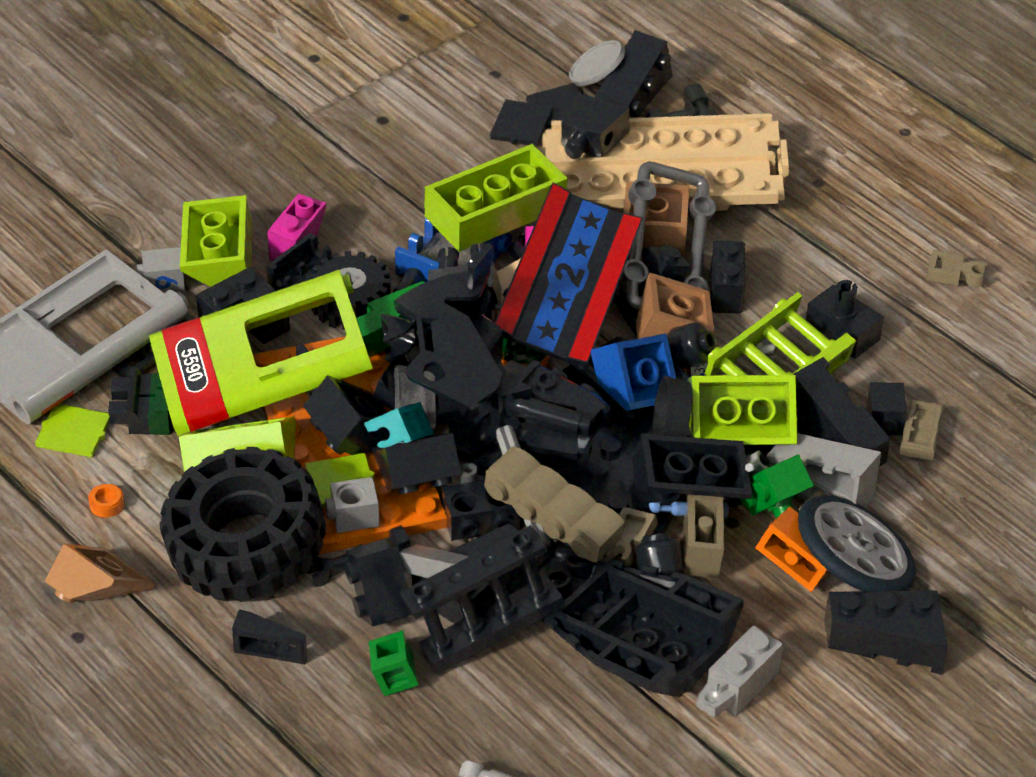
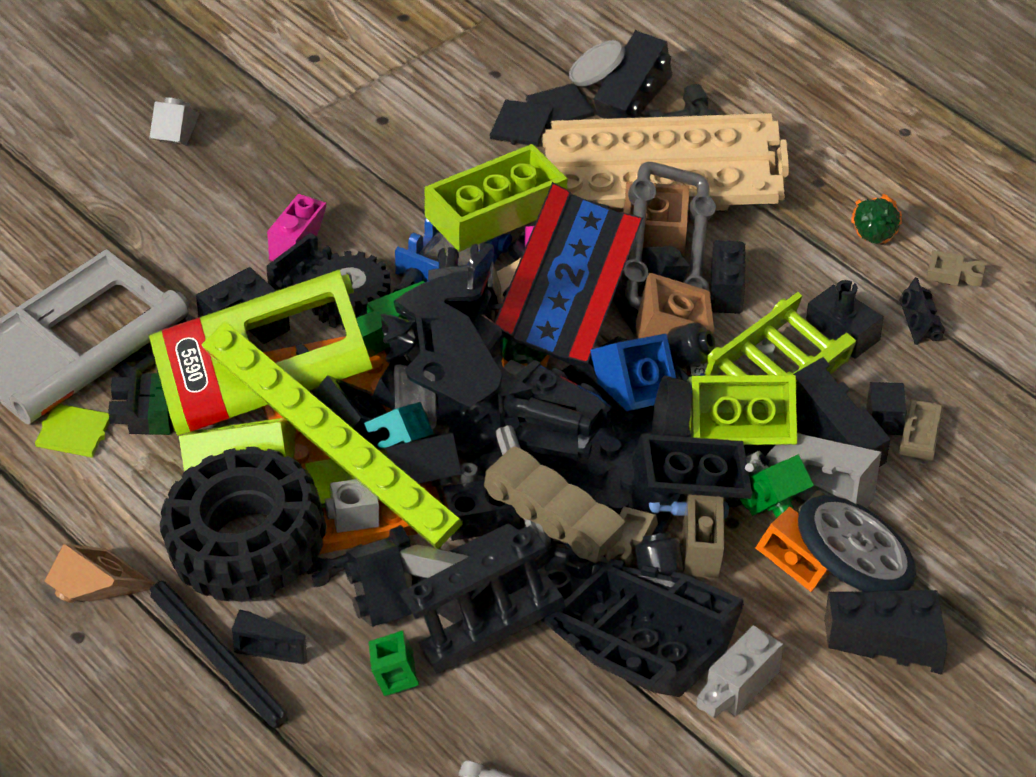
(106, 500): orange tile -> none
(162, 269): light grey brick -> none
(173, 121): none -> slope
(216, 238): lime slope -> none
(219, 654): none -> black axle
(332, 435): none -> lime plate
(593, 126): black torso -> none
(877, 219): none -> dark green piece
(920, 313): none -> black hinge

